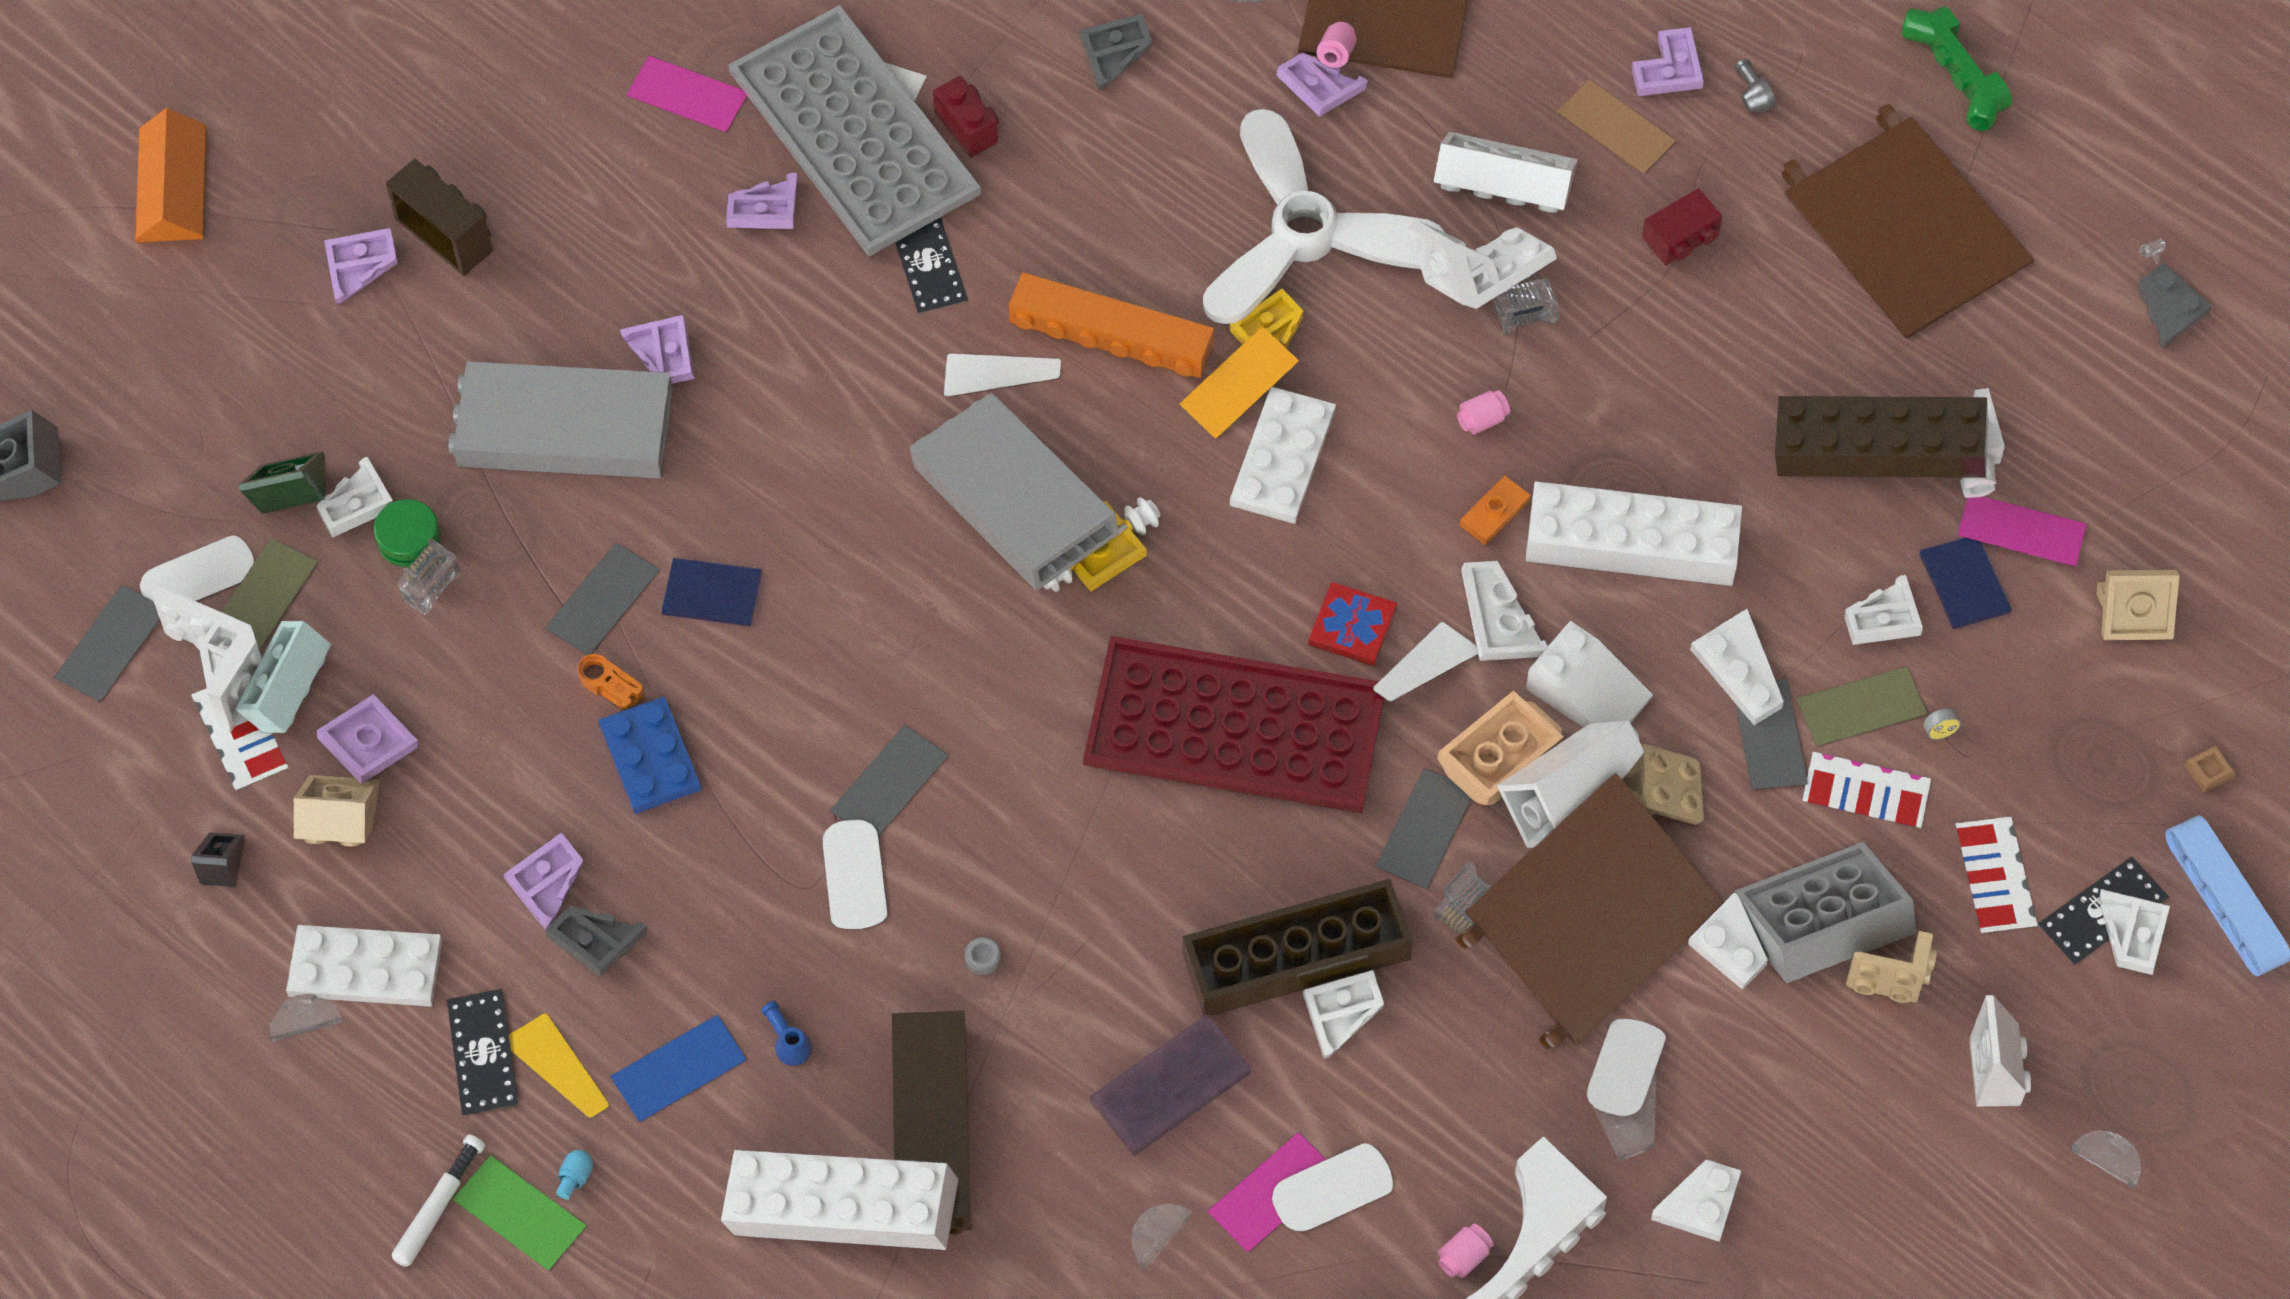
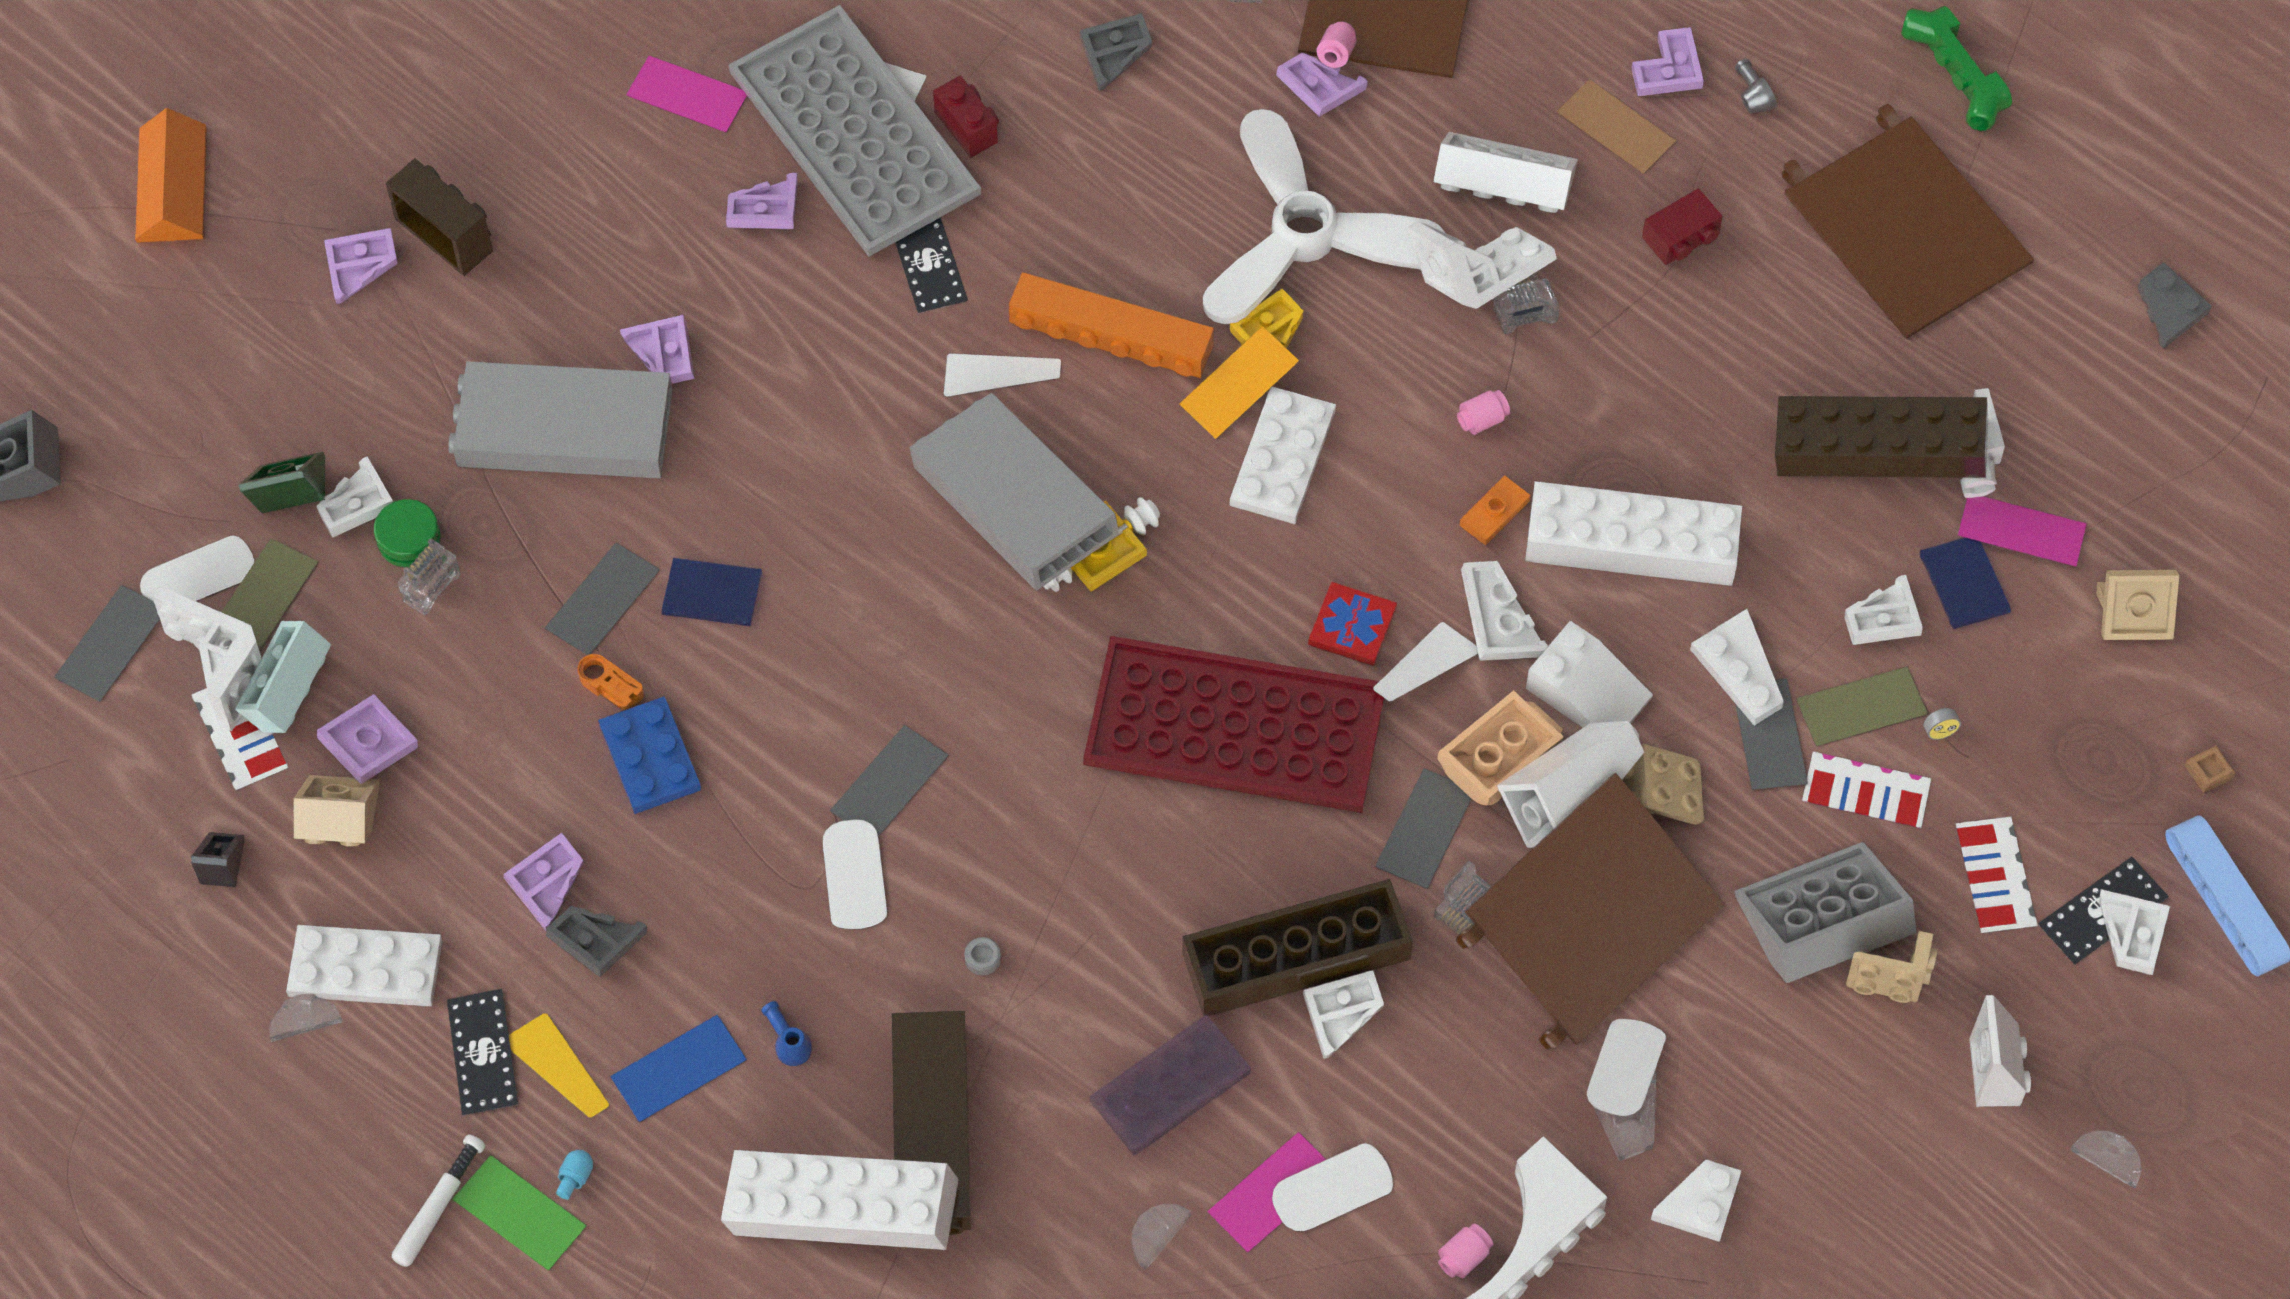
(1731, 943): white wing -> none
(2153, 249): clear rock -> none

